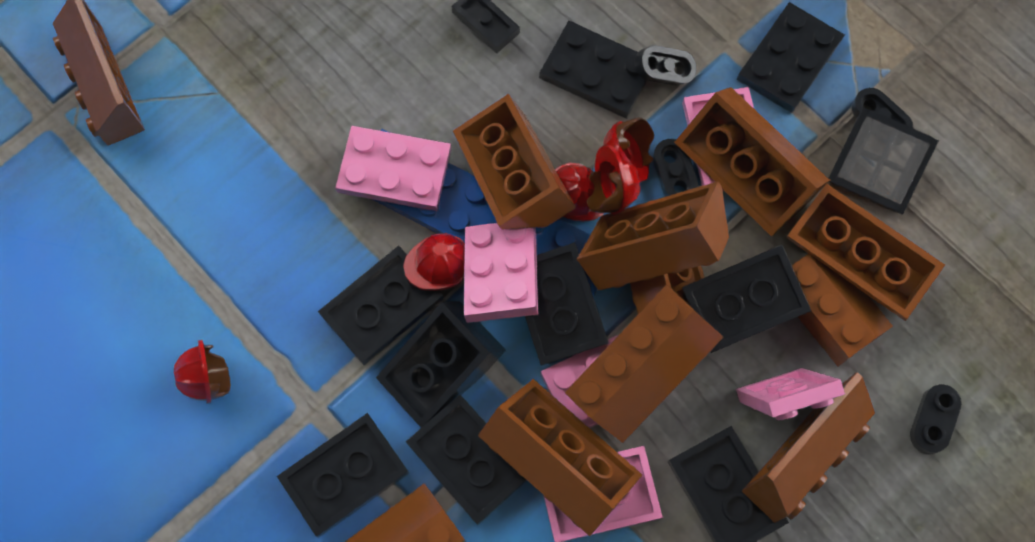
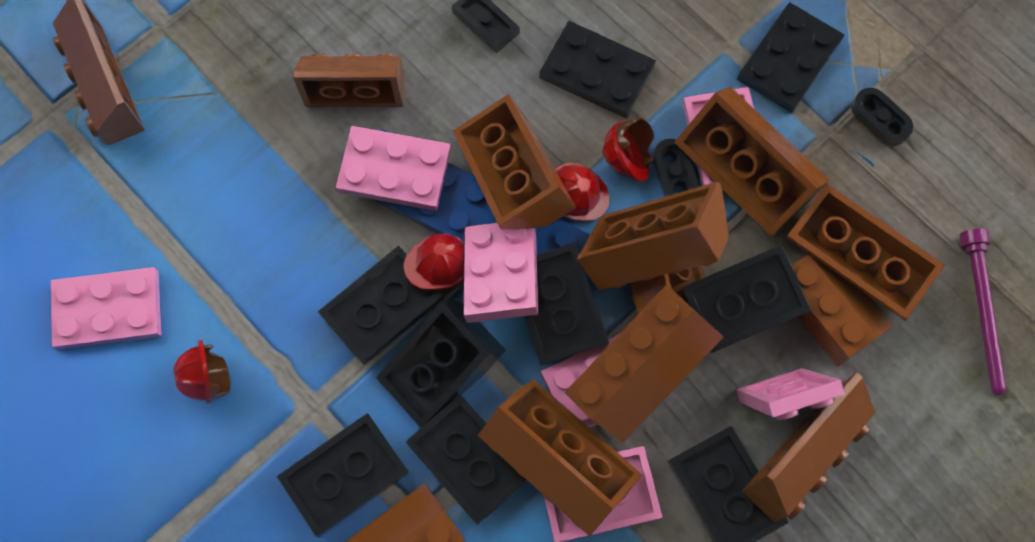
(105, 308): none -> bright pink plate
(350, 80): none -> dark orange slope
(614, 182): red piece -> none
(662, 65): black plate -> none
(882, 160): clear piece -> none
(936, 417): black plate -> none
(975, 243): none -> magenta piece

